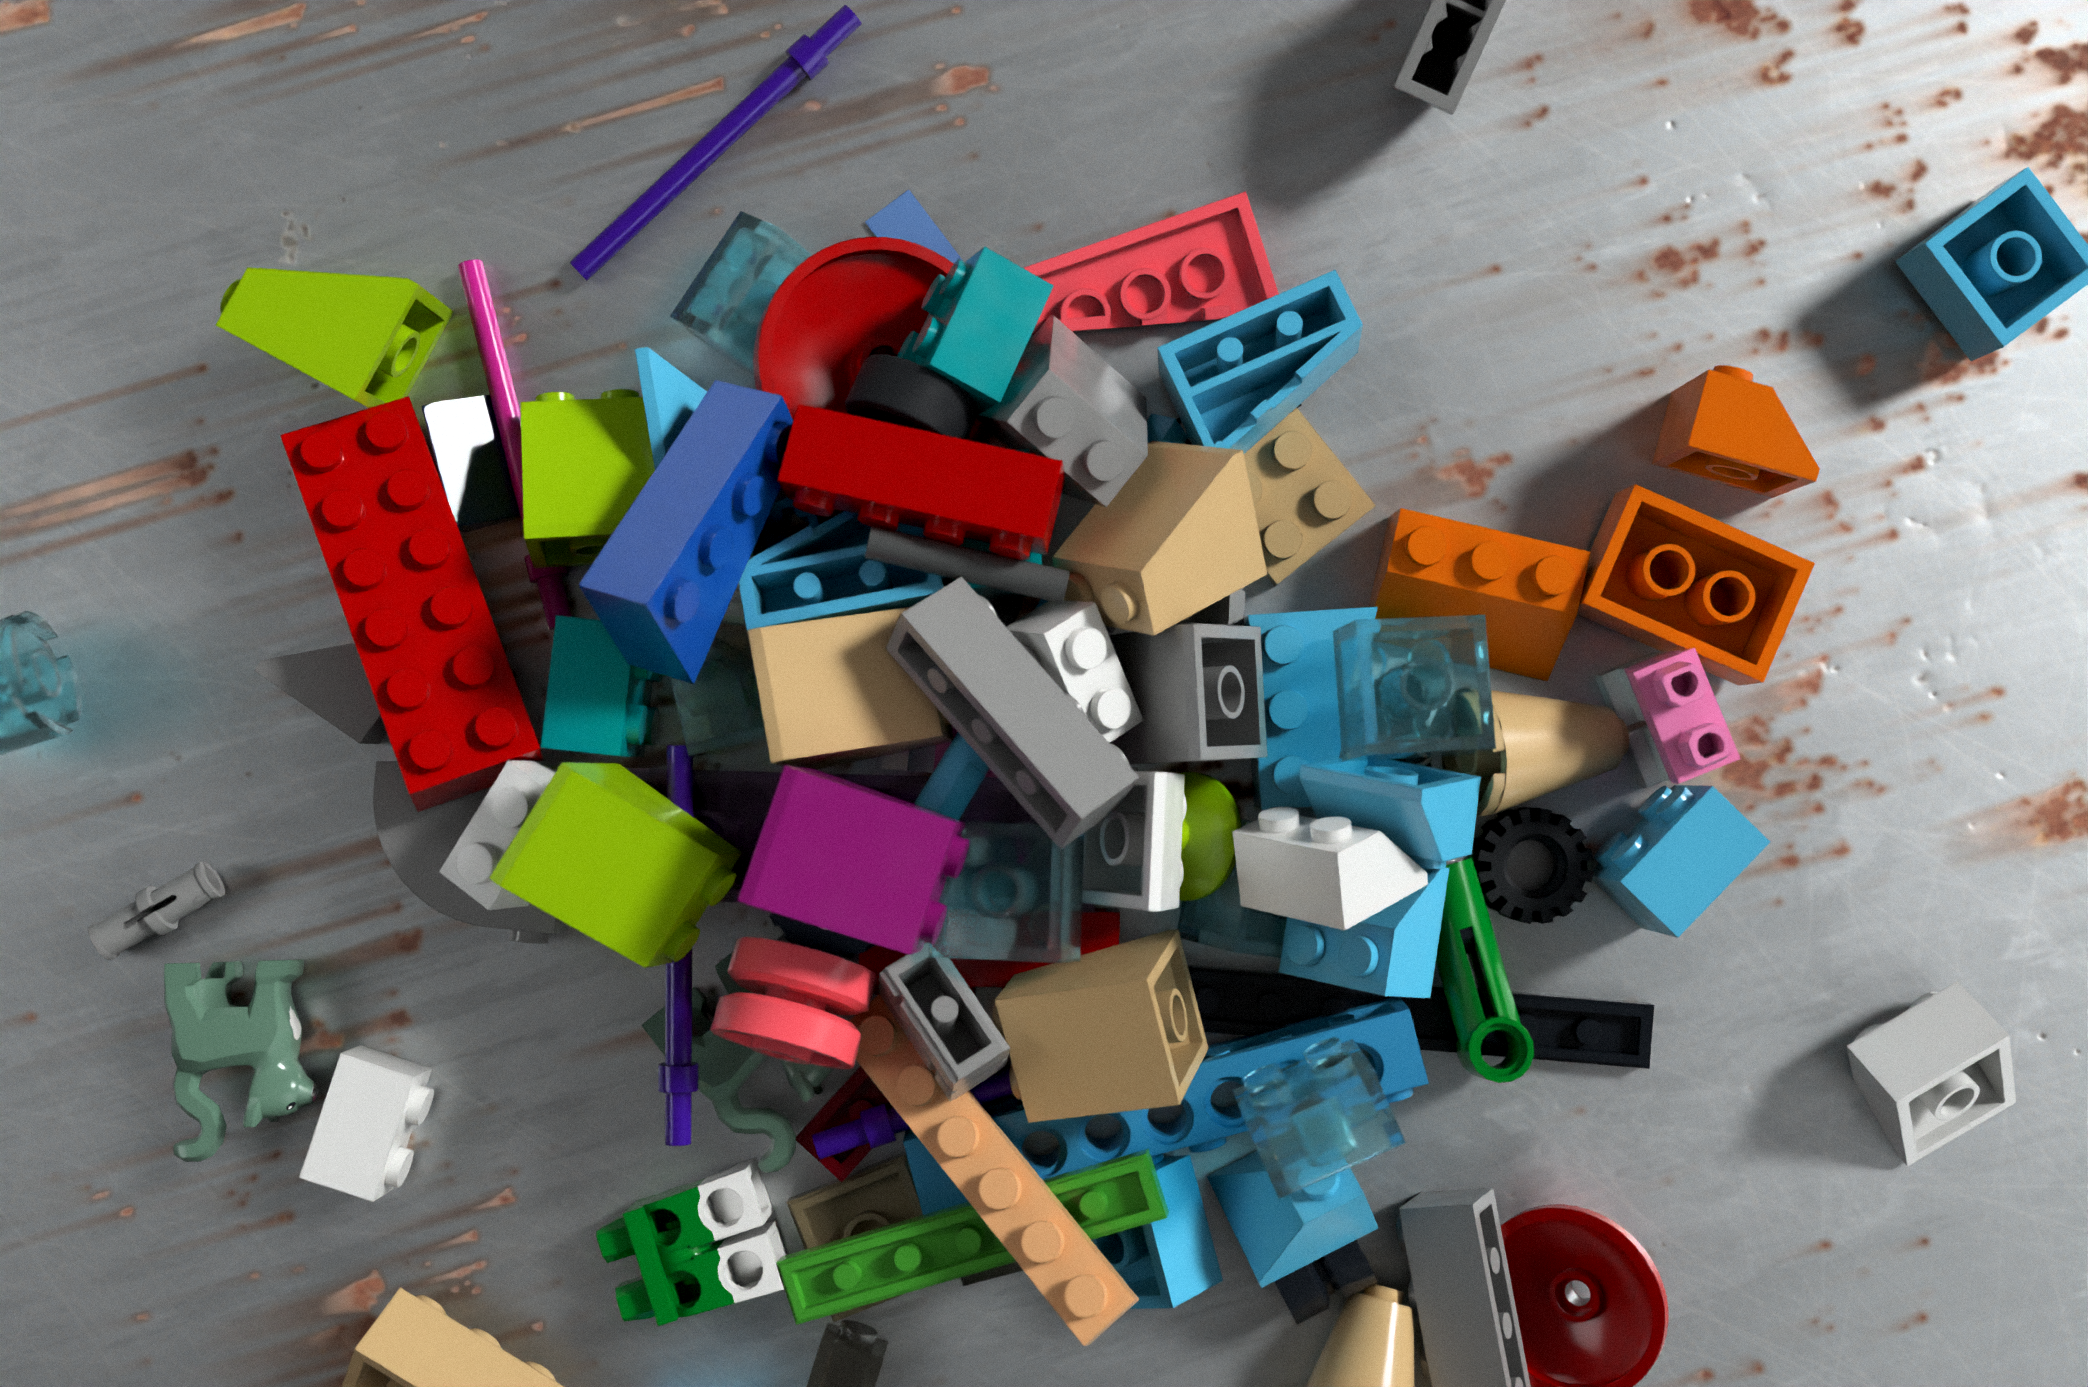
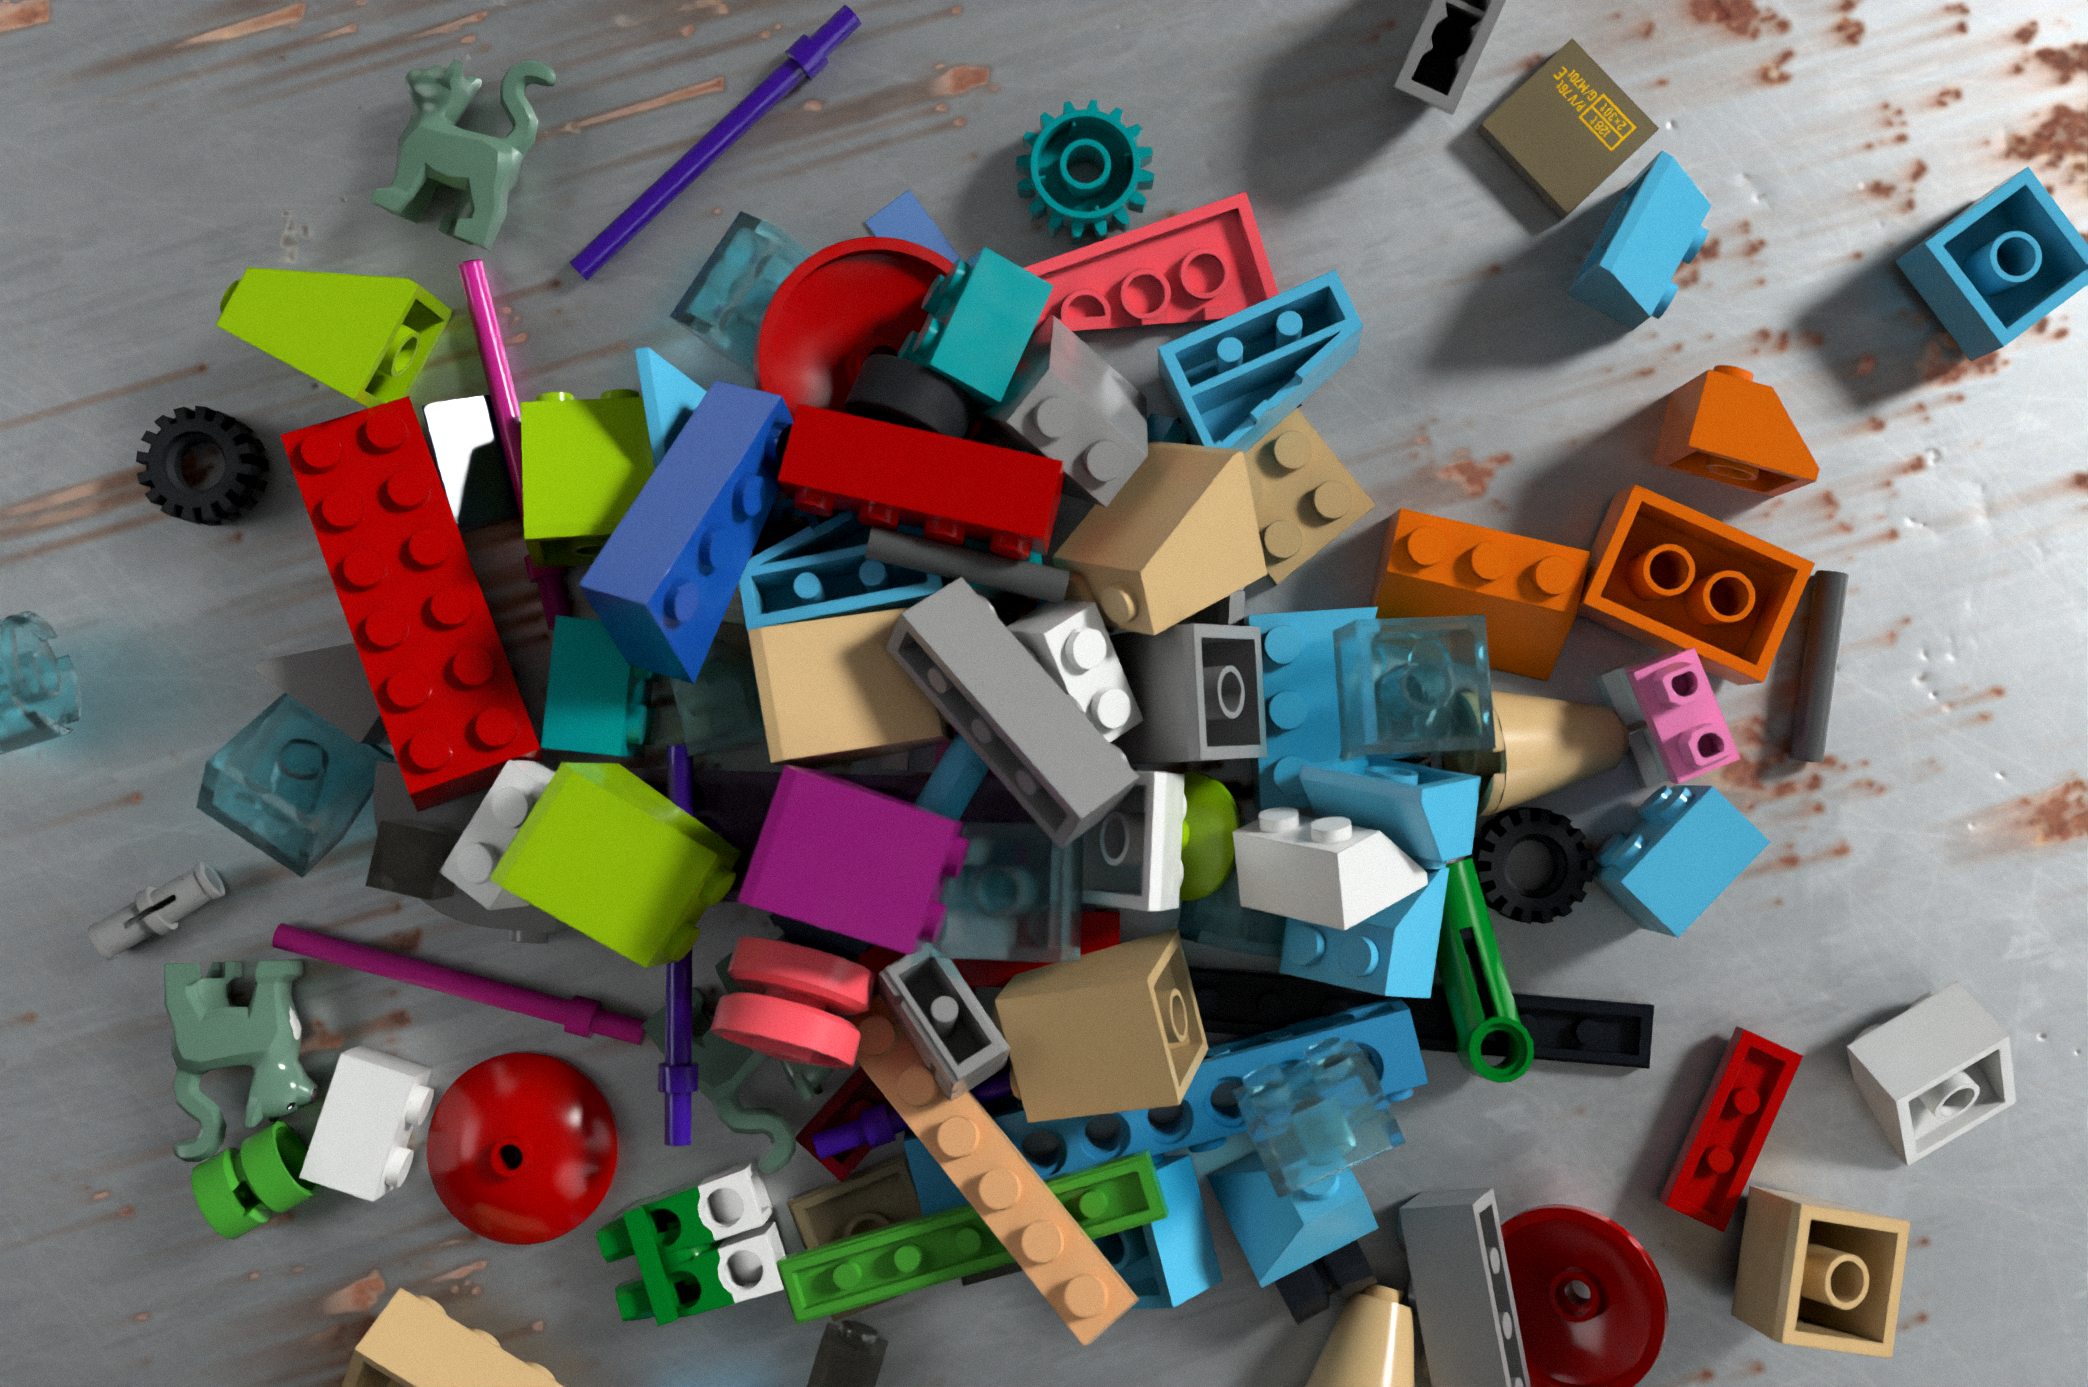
(167, 455): none -> black tyre
(244, 1185): none -> bright green wheel
(290, 784): none -> clear light blue slope
(410, 858): none -> clear smoke brick
(465, 161): none -> sand green animal
(555, 1121): none -> red dish
(579, 1016): none -> dark pink bar
(1091, 138): none -> teal gear
(1567, 128): none -> dark tan tile
(1643, 245): none -> medium azure slope
(1730, 1129): none -> red plate
(1819, 666): none -> dark grey piece
(1820, 1273): none -> tan slope

